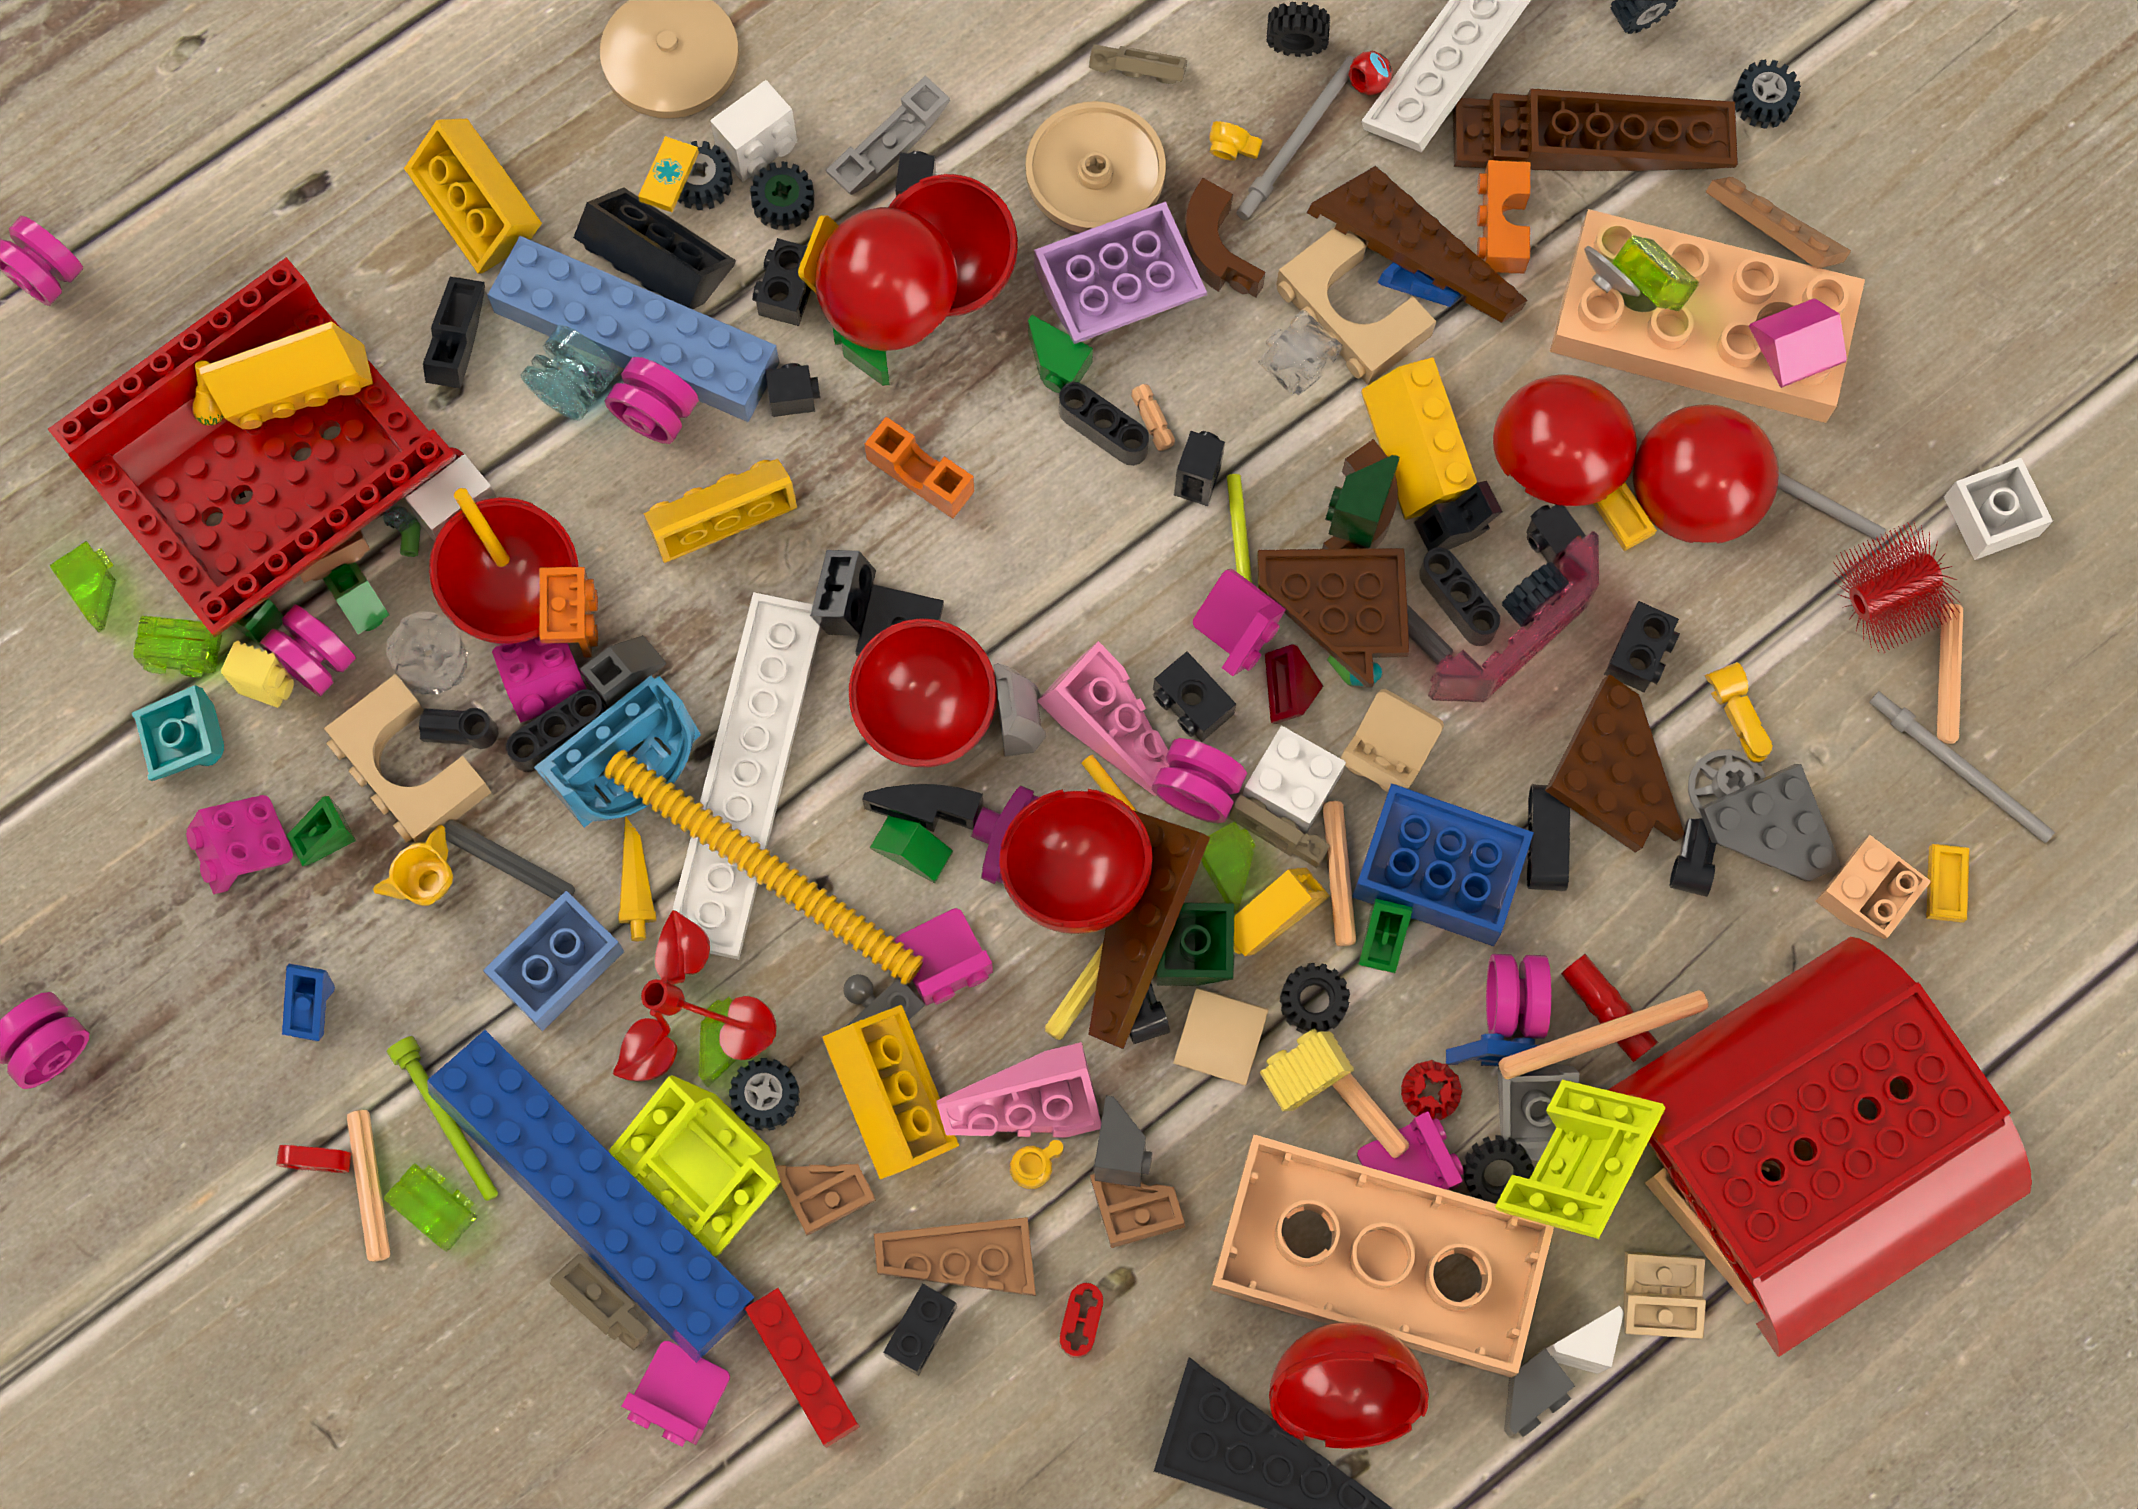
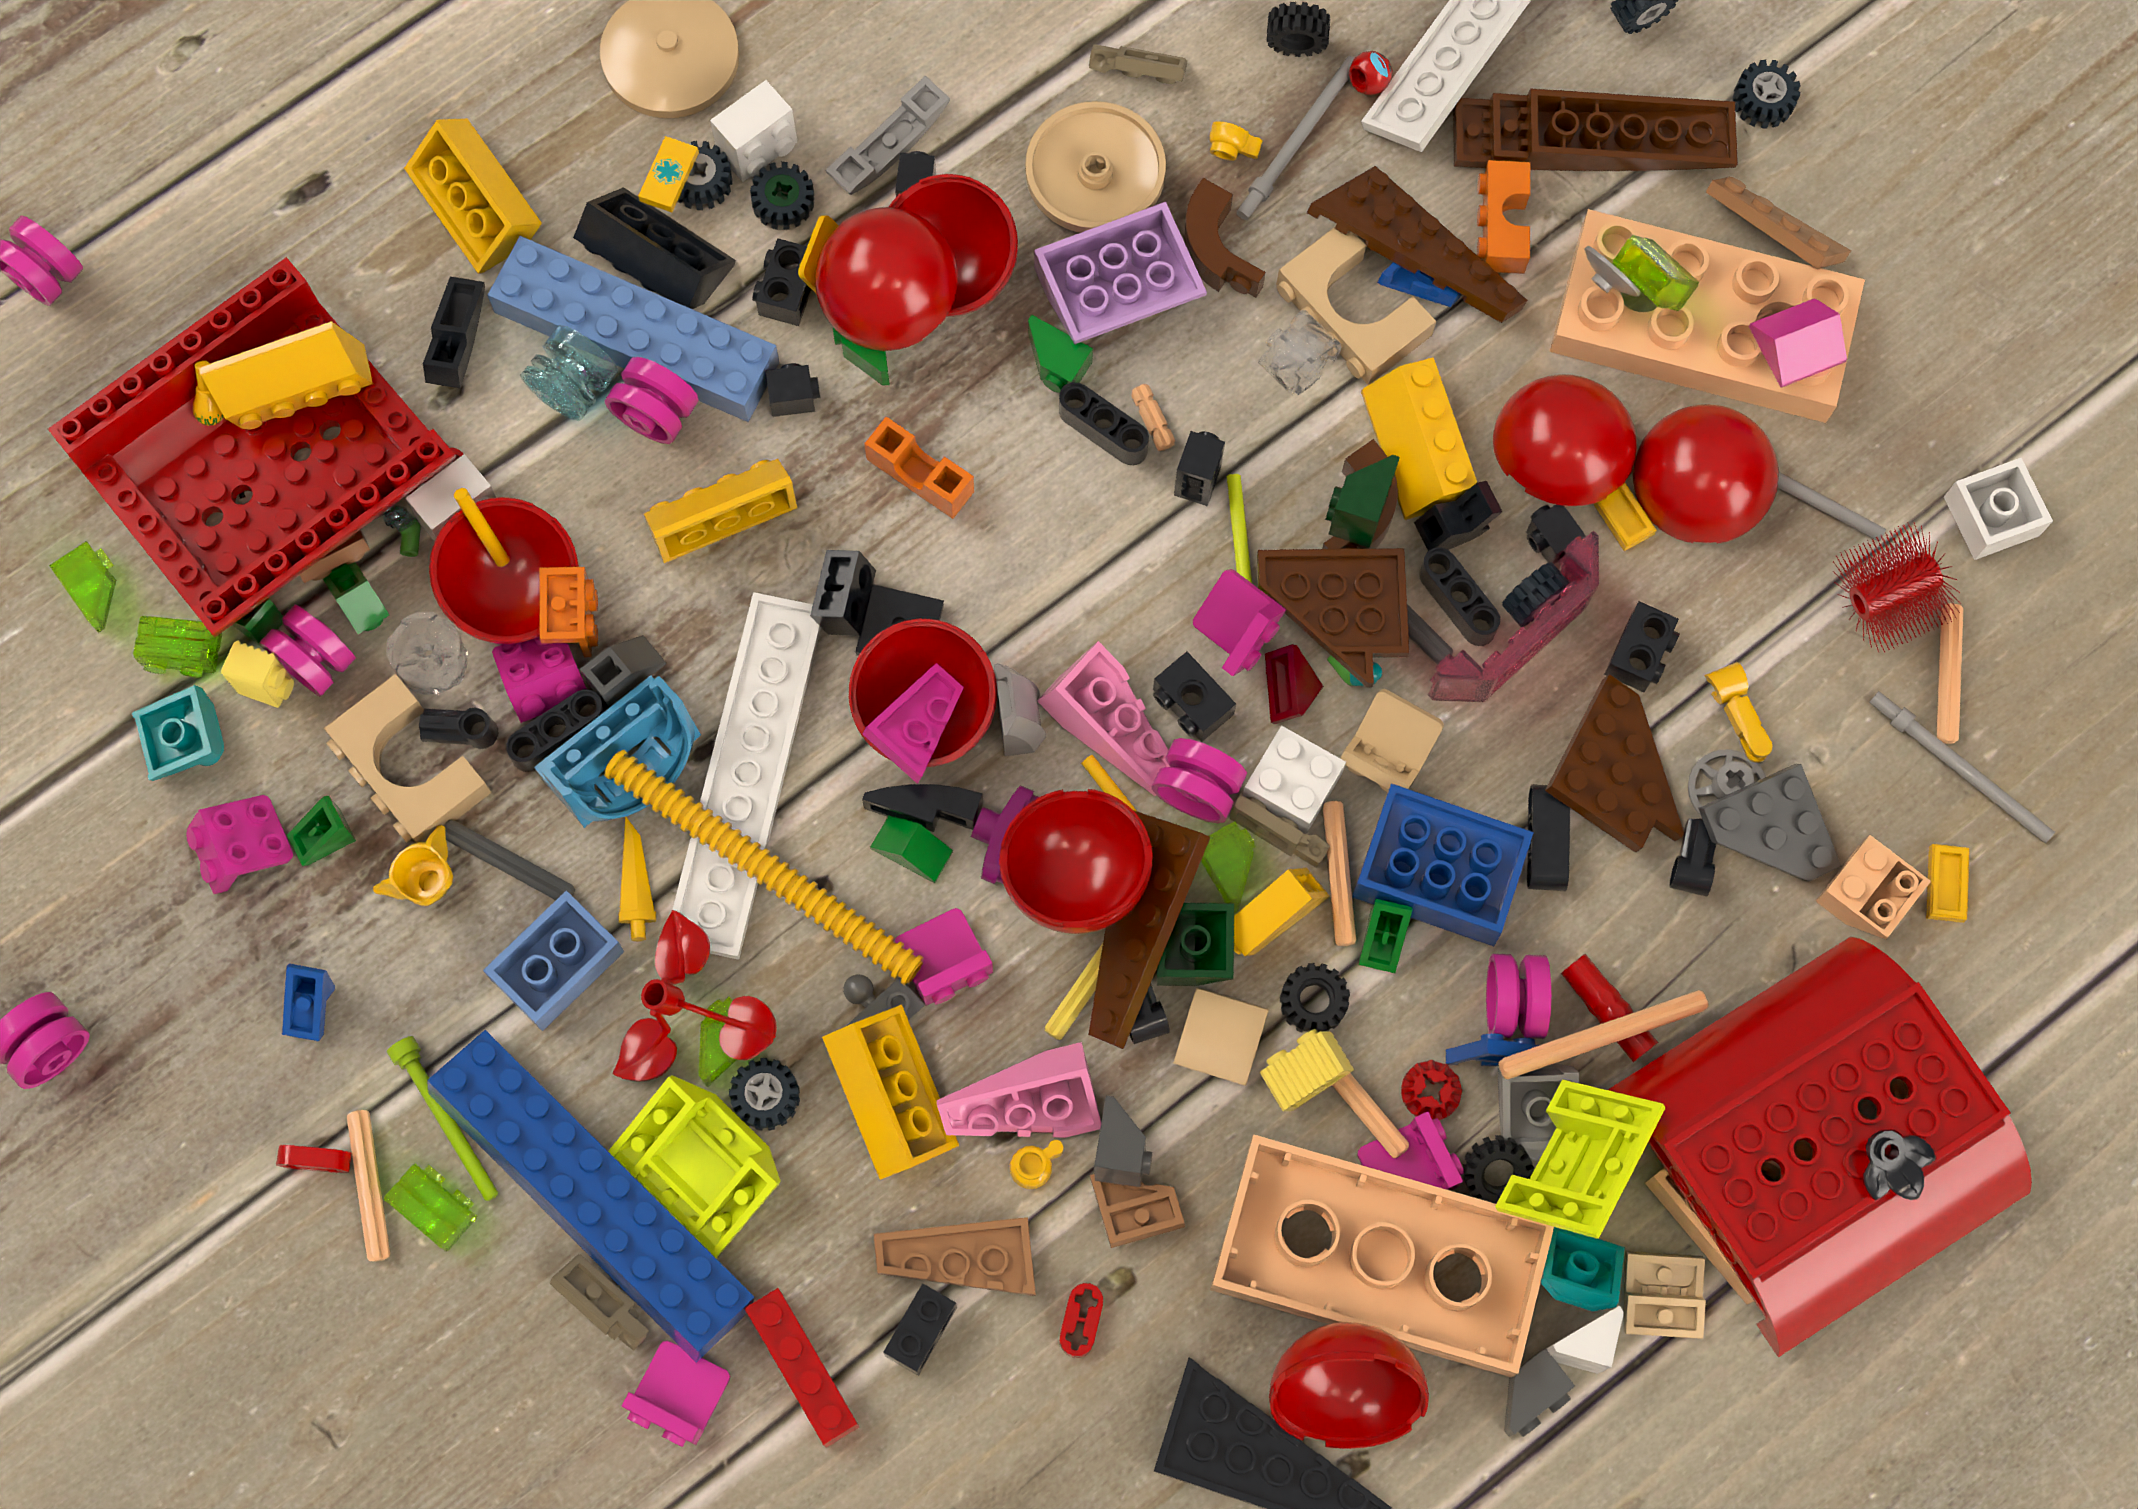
(824, 1192): medium nougat wing -> none
(915, 721): none -> dark pink wing
(1583, 1270): none -> teal slope
(1898, 1170): none -> black plate

